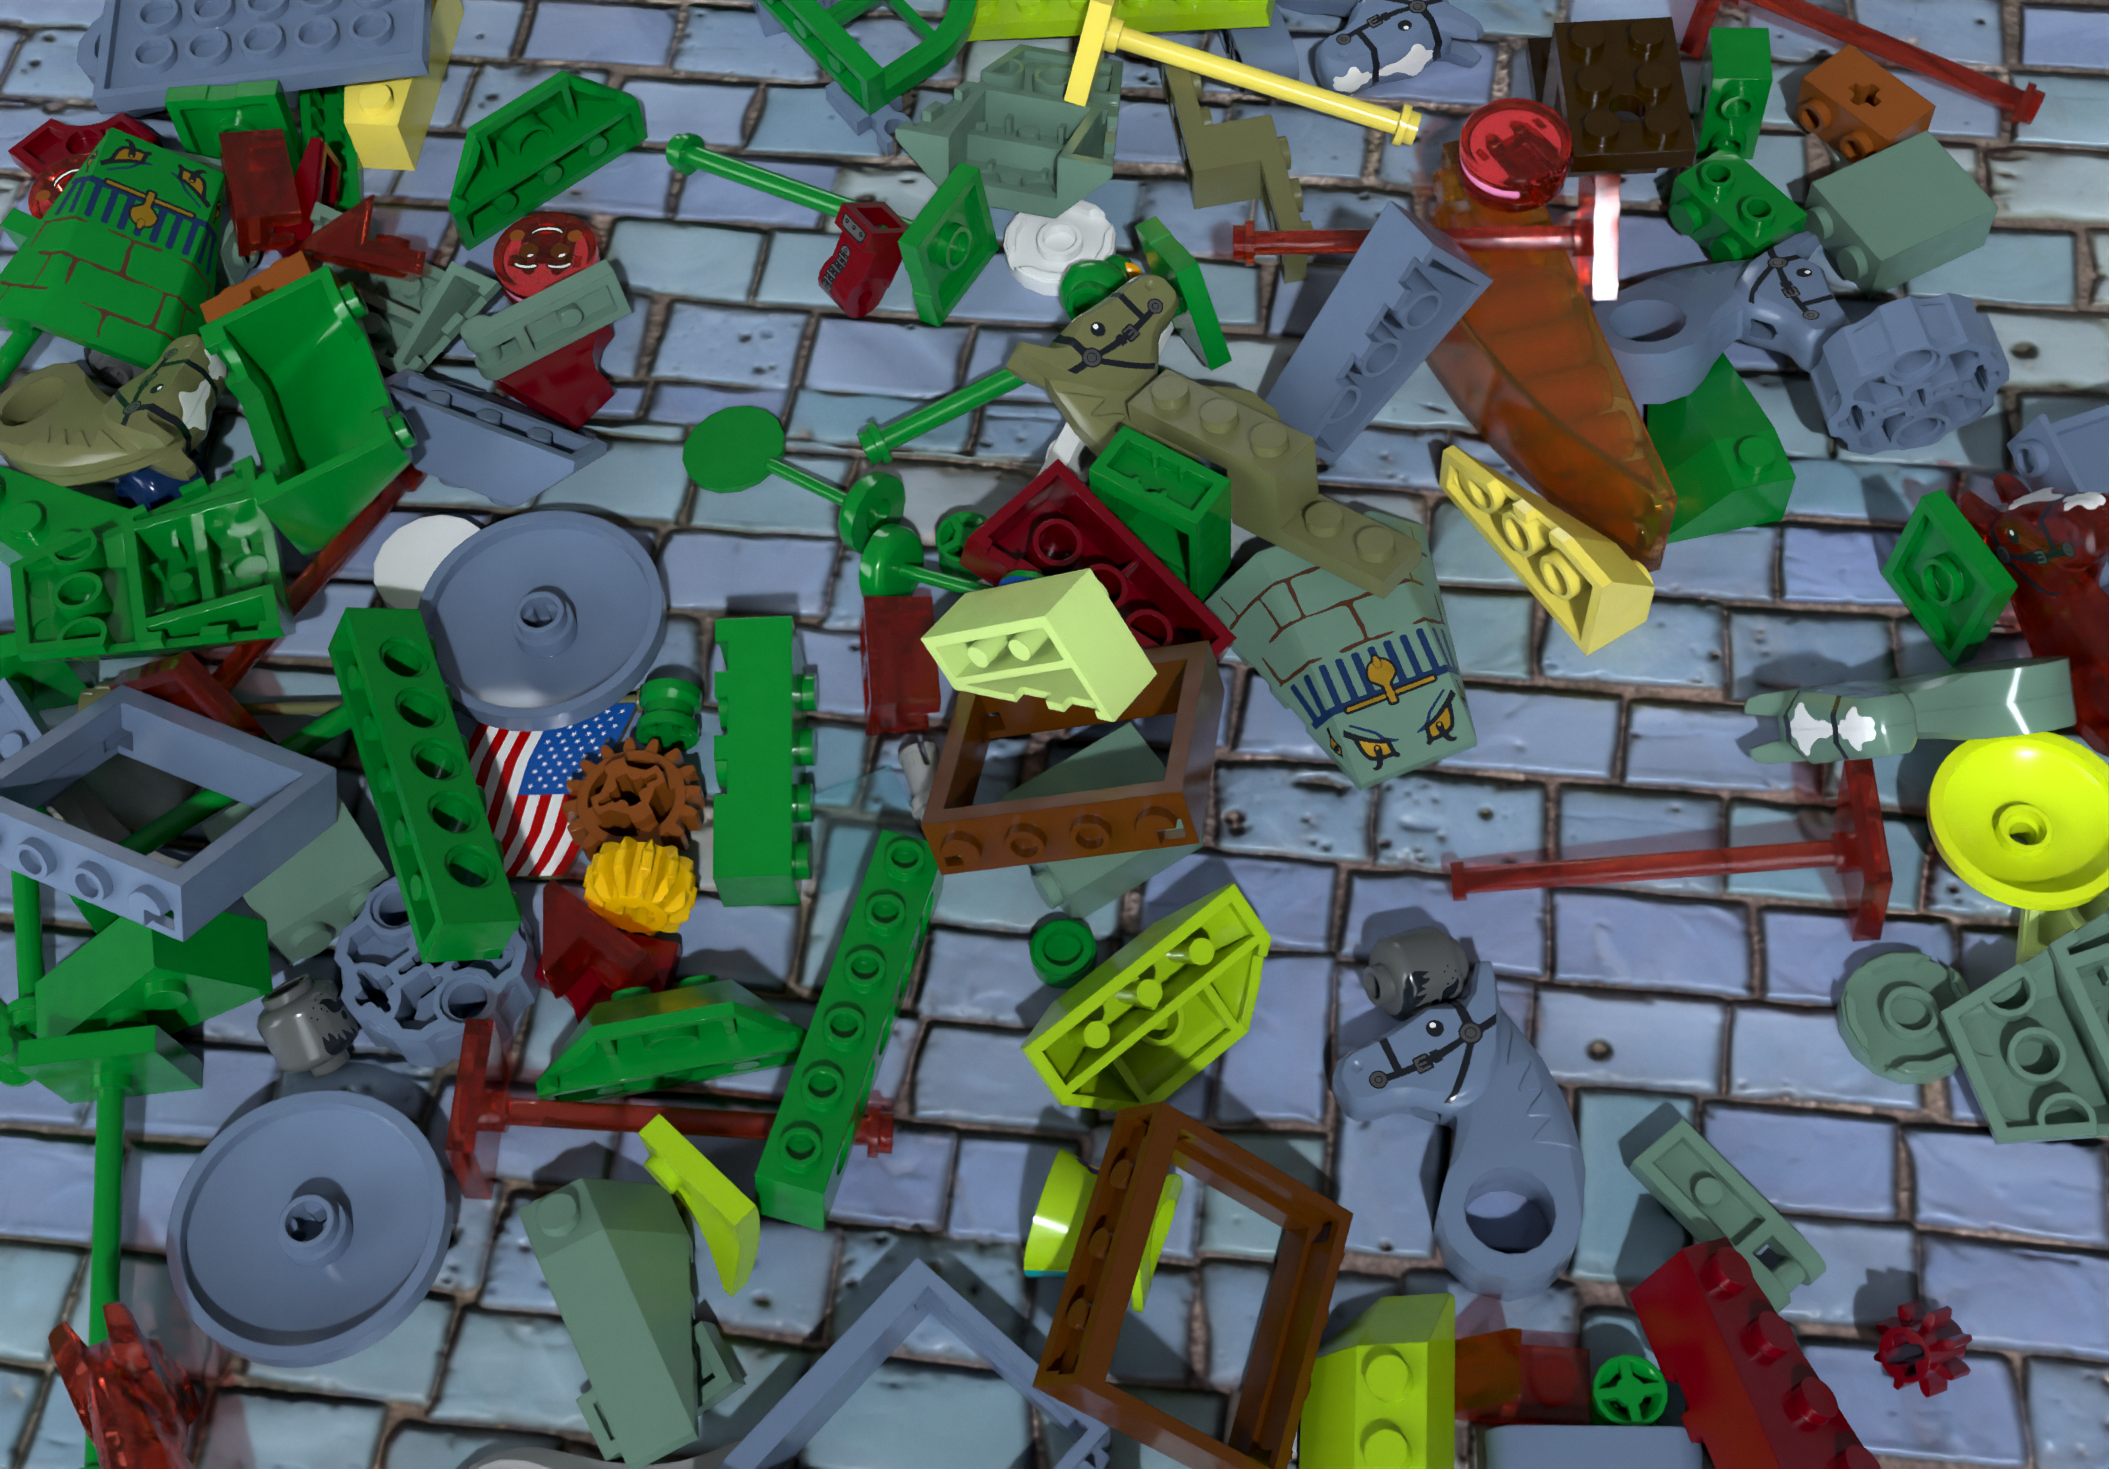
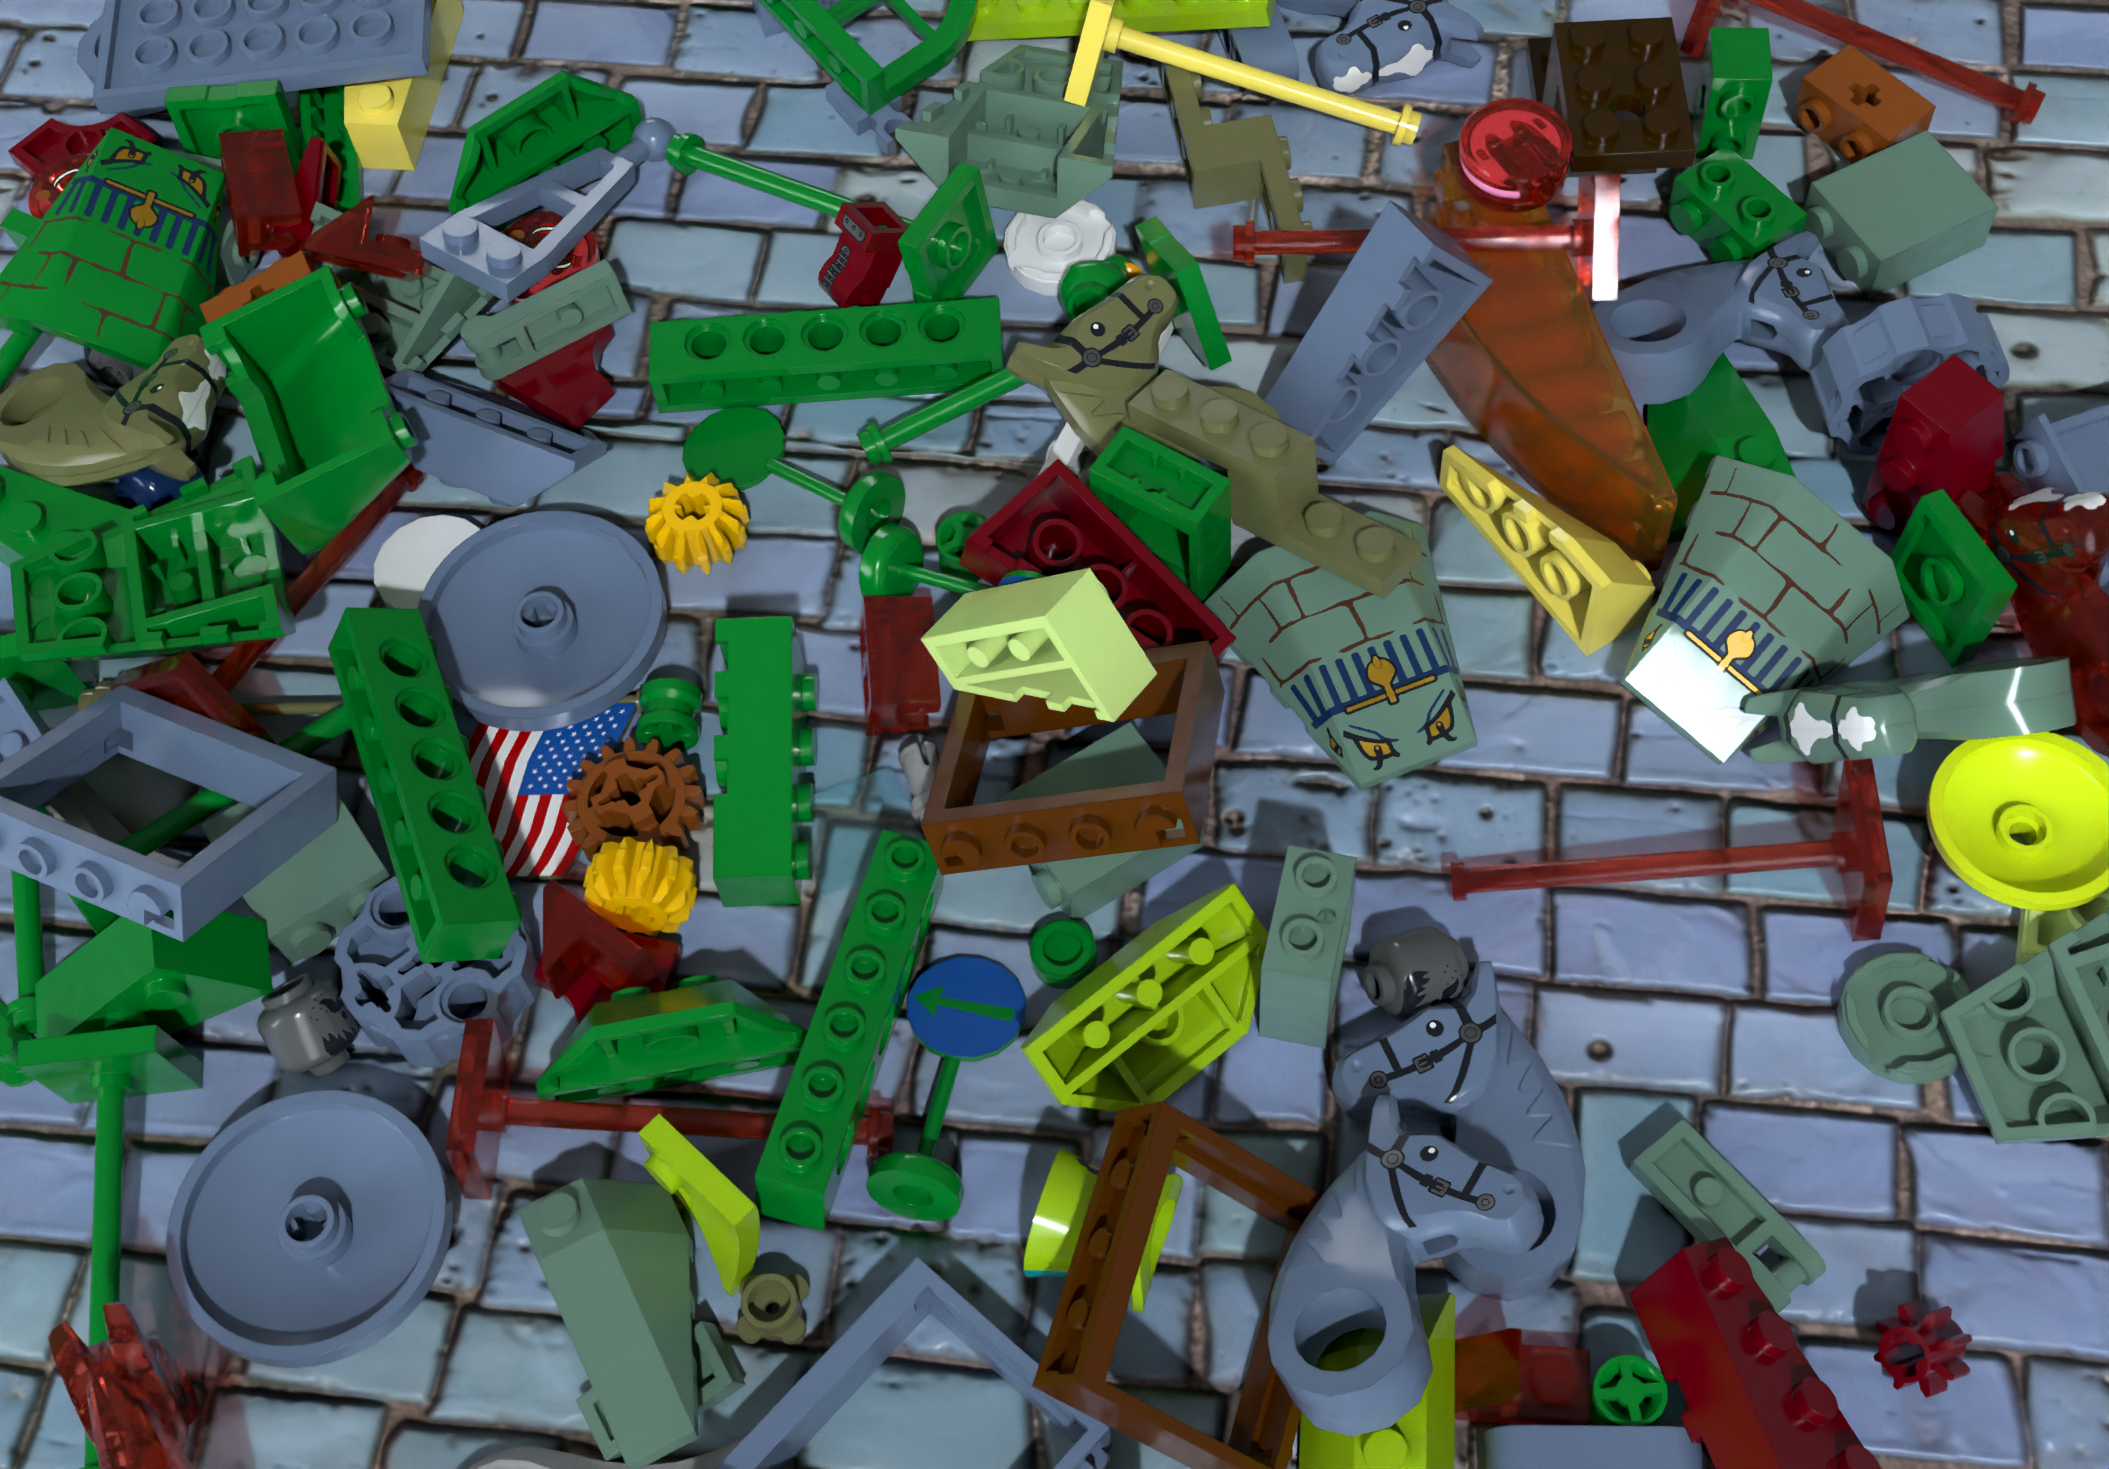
(508, 268): none -> sand blue plate
(697, 523): none -> yellow gear
(769, 1288): none -> olive plate
(824, 354): none -> green brick
(961, 1013): none -> piece
(1306, 946): none -> sand green window
(1357, 1262): none -> sand blue animal
(1757, 603): none -> sand green wedge
(1939, 438): none -> dark red wedge

